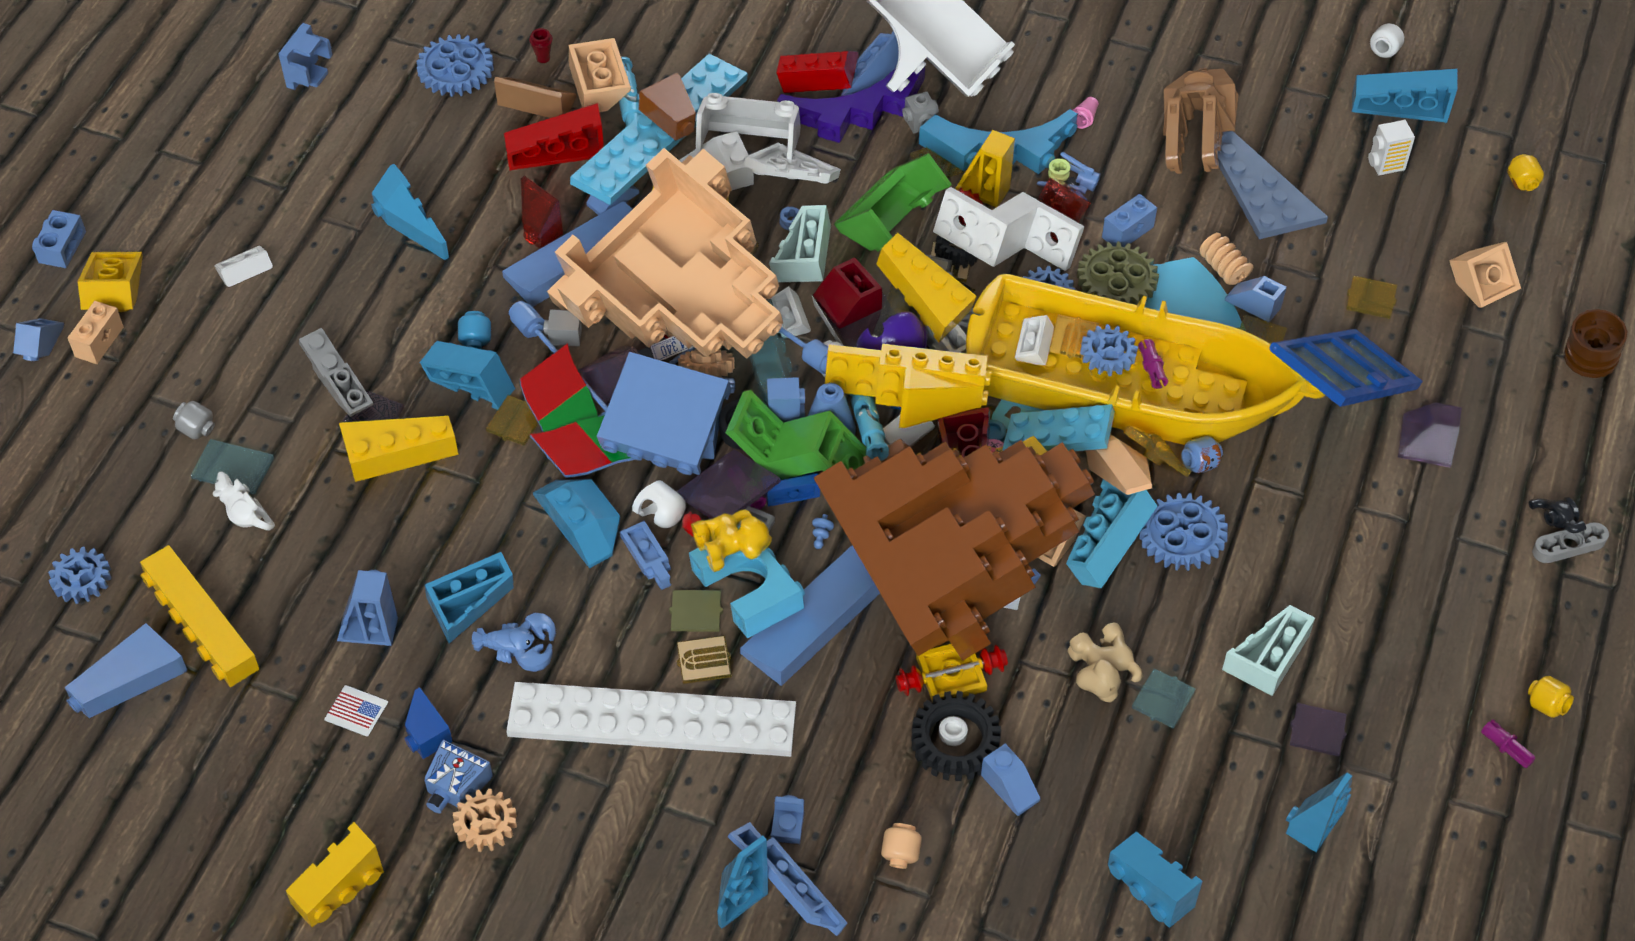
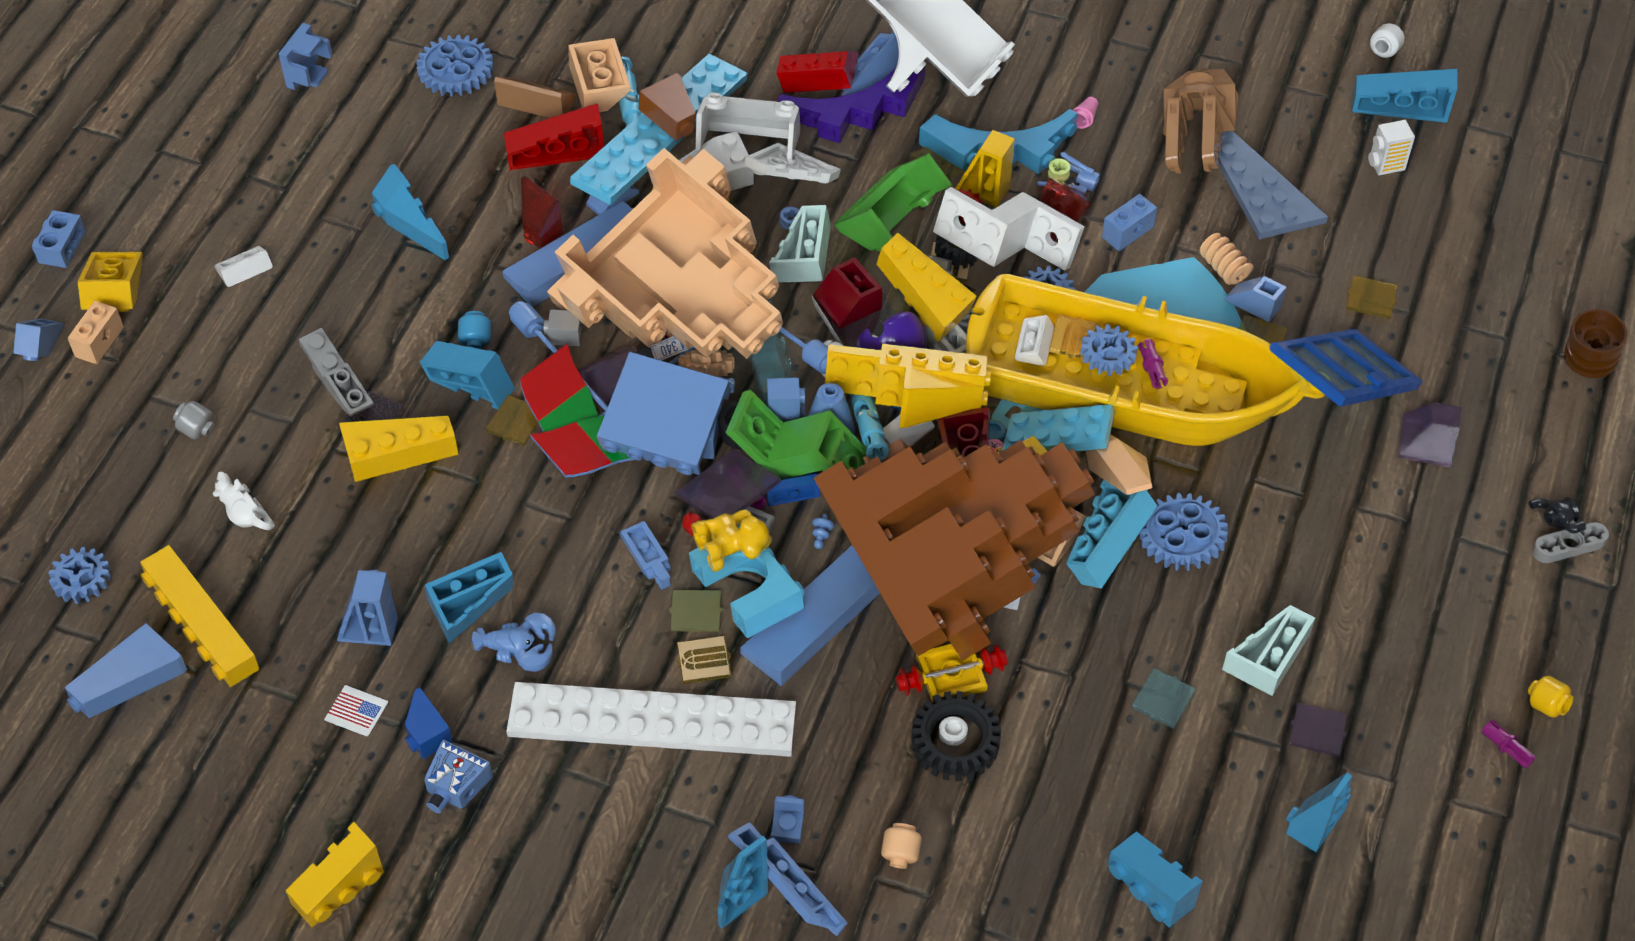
(235, 461): clear light blue piece -> none
(484, 820): light nougat gear -> none
(541, 43): dark red cone -> none
(582, 517): dark azure wedge -> none
(666, 505): white helmet -> none
(792, 312): white slope -> none
(918, 110): light grey brick -> none
(1010, 779): medium blue slope -> none
(1104, 662): tan animal -> none
(1118, 273): olive gear -> none
(1156, 448): clear yellow animal -> none
(1202, 454): medium blue head -> none
(1486, 273): light nougat slope -> none
(1525, 172): yellow head -> none

